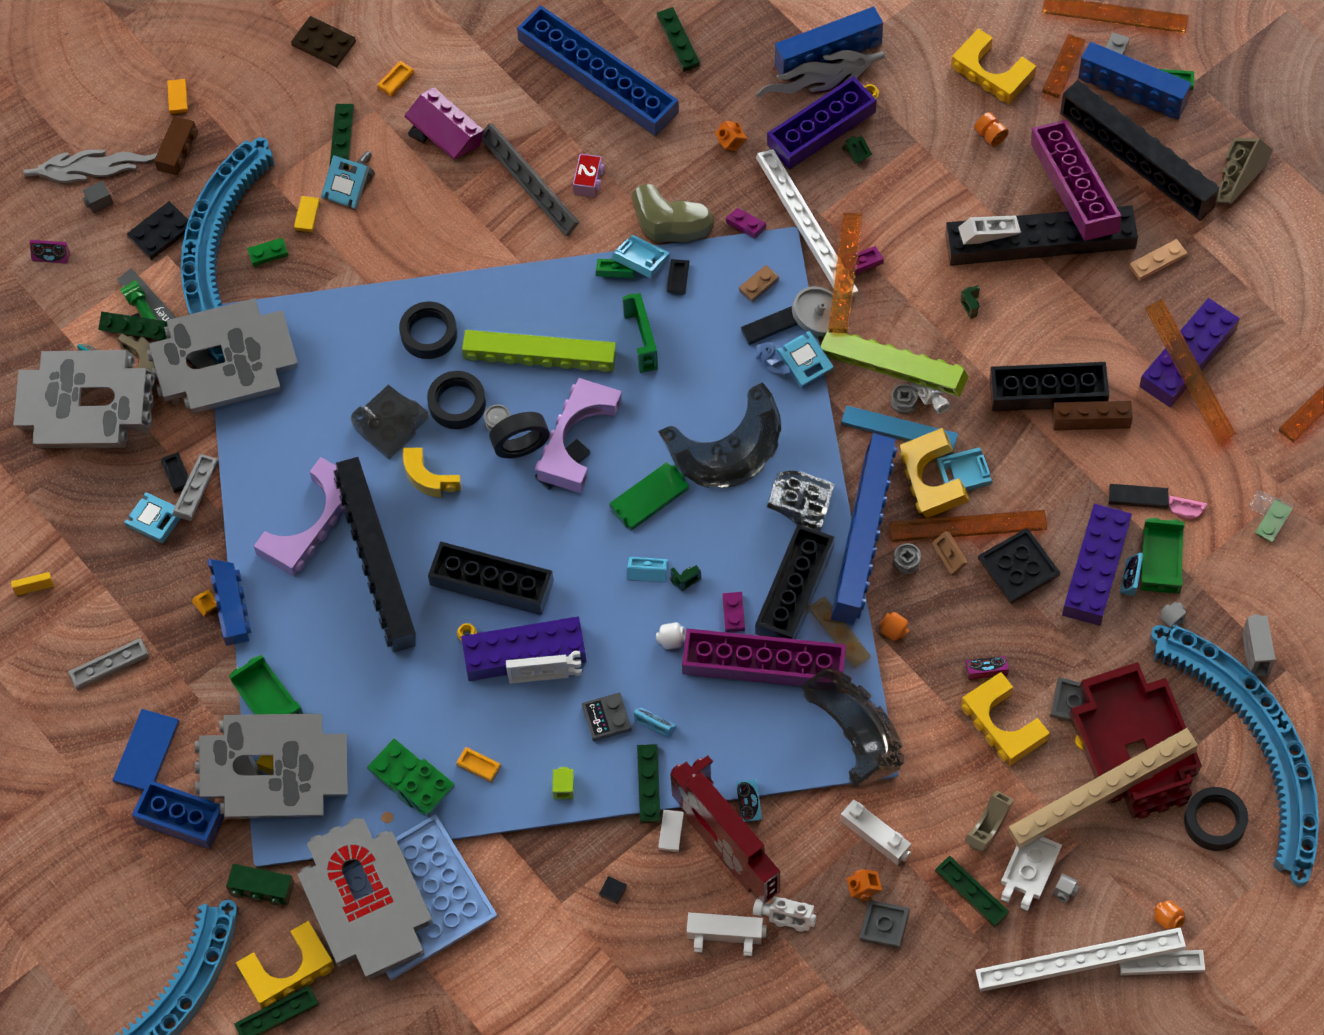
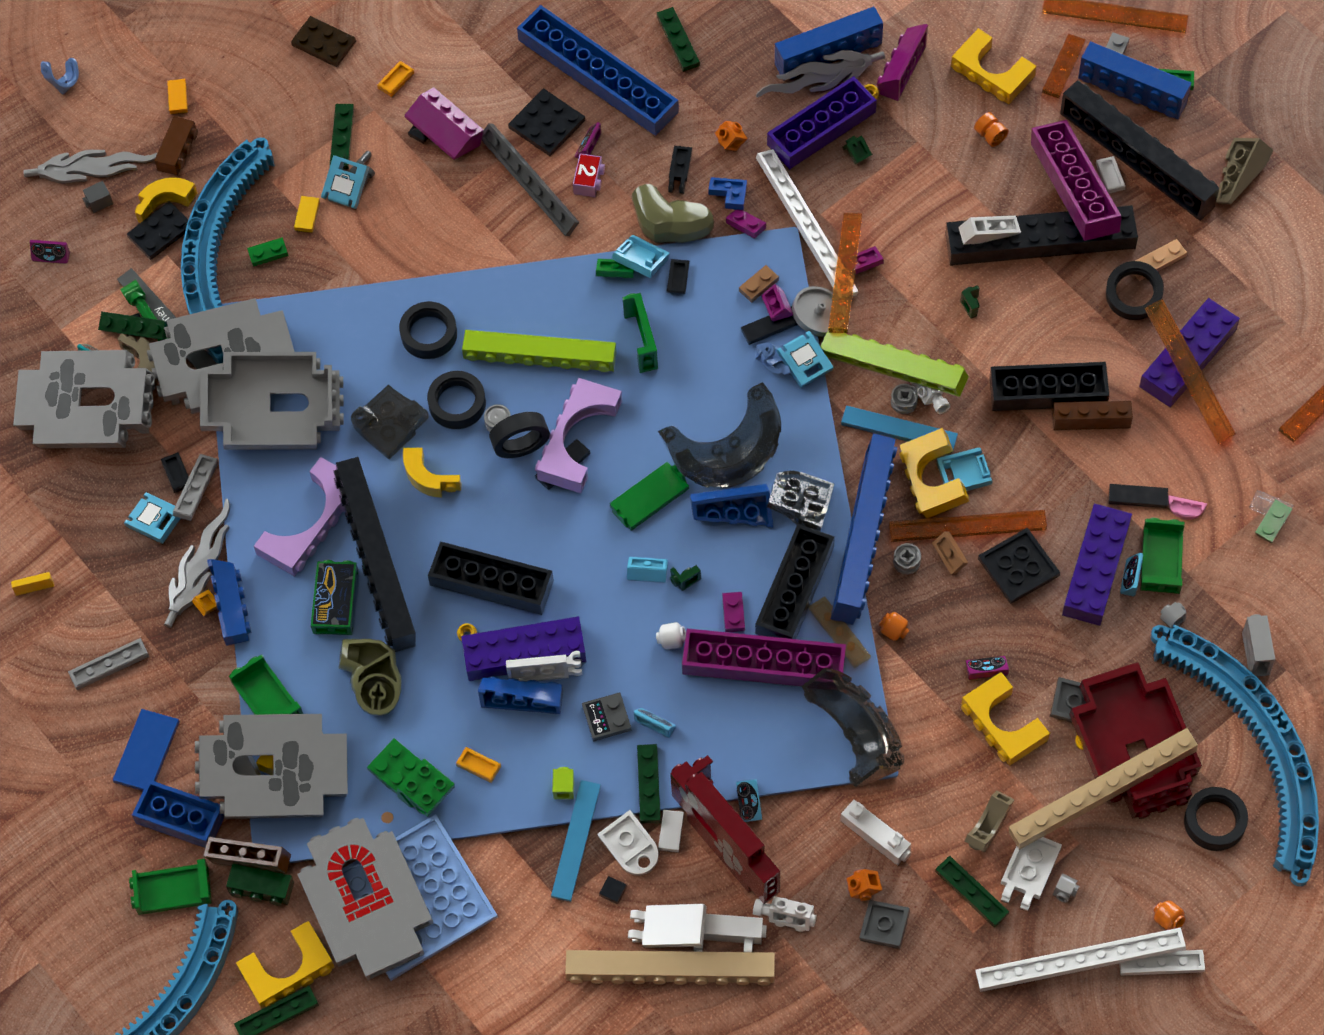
(70, 76): none -> medium blue helmet
(162, 191): none -> yellow arch
(171, 888): none -> green panel
(191, 571): none -> light grey piece
(239, 400): none -> light grey panel
(247, 854): none -> reddish brown brick
(334, 597): none -> panel
(374, 674): none -> olive piece
(520, 695): none -> blue wedge
(546, 122): none -> black plate
(576, 840): none -> dark azure tile
(590, 140): none -> magenta slope
(629, 843): none -> white tile
(670, 925): none -> white tile
(670, 967): none -> tan brick
(679, 167): none -> black hinge
(731, 188): none -> blue plate
(734, 506): none -> blue wedge
(776, 303): none -> magenta slope
(903, 62): none -> magenta slope
(1110, 174): none -> white tile
(1133, 268): none -> black tyre

